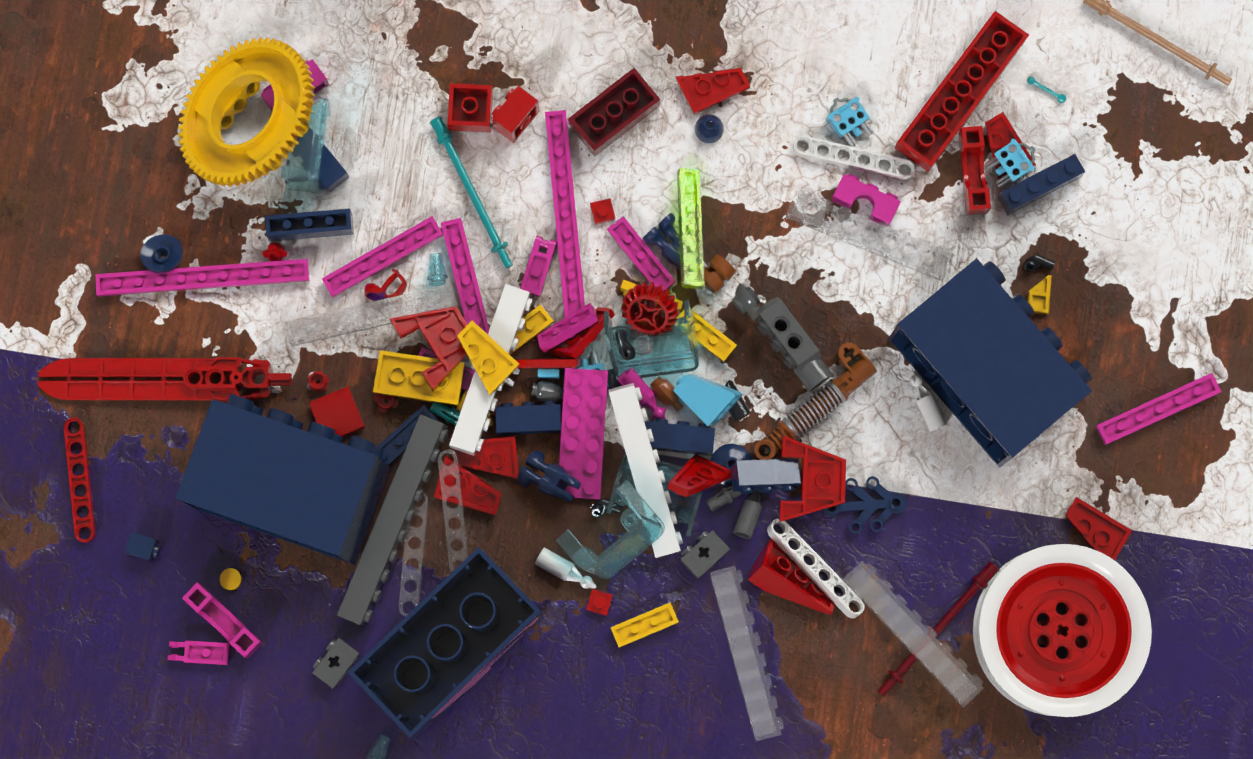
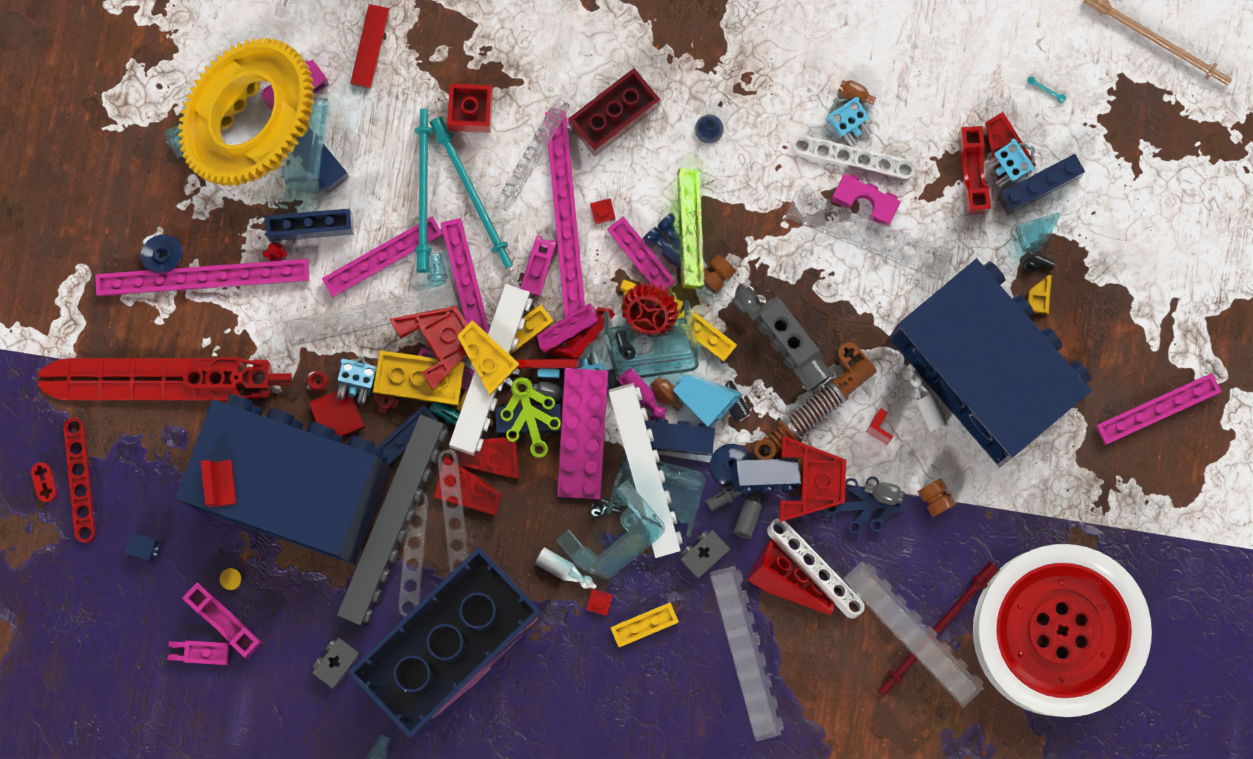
(39, 483): none -> red beam
(172, 138): none -> clear light blue cone
(218, 483): none -> red panel
(355, 378): none -> medium azure piece
(370, 46): none -> red tile
(376, 293): red piece -> none
(423, 249): none -> teal bar
(515, 113): red brick -> none
(529, 413): none -> lime plant
(532, 154): none -> clear beam
(554, 481): dark blue piece -> none
(697, 476): red wing -> none
(711, 88): red wing -> none
(852, 89): none -> dark orange plant
(875, 430): none -> red panel
(886, 493): none -> dark grey plant
(936, 497): none -> dark orange wheel
(961, 91): red brick -> none
(1036, 232): none -> clear light blue slope
(1097, 528): red wing -> none

